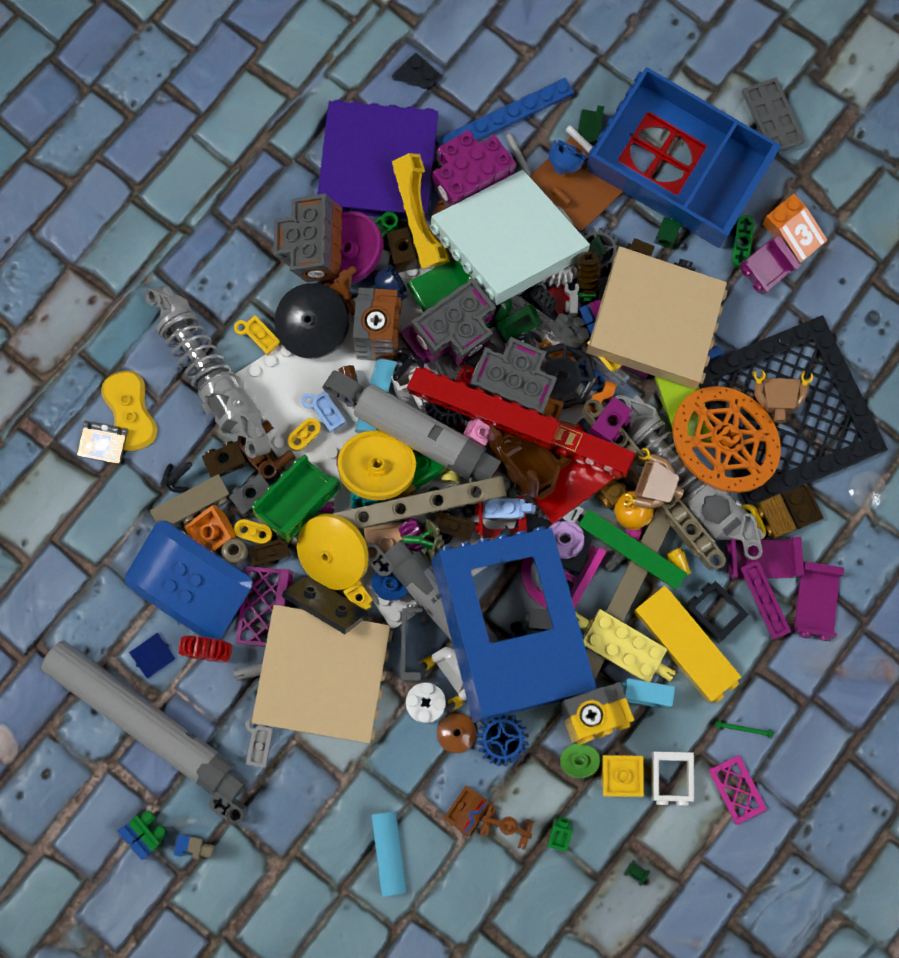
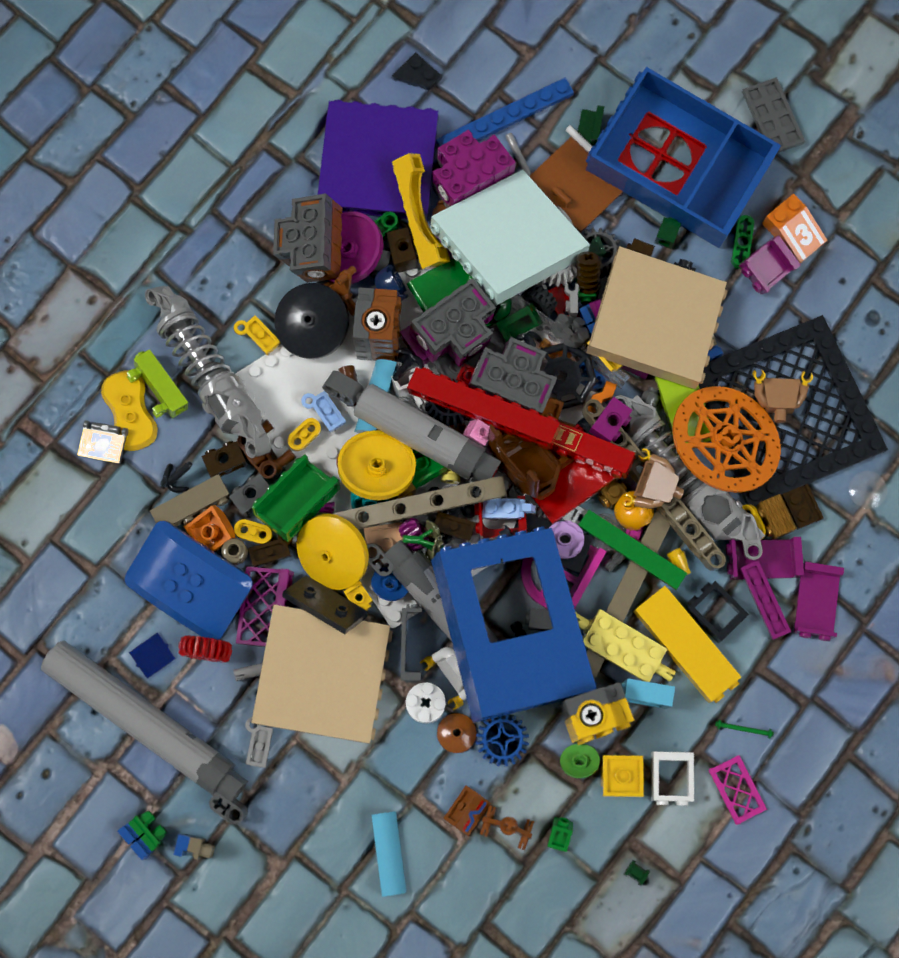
(160, 383): none -> lime brick
(565, 157): blue cylinder -> none
(651, 397): none -> dark grey plant

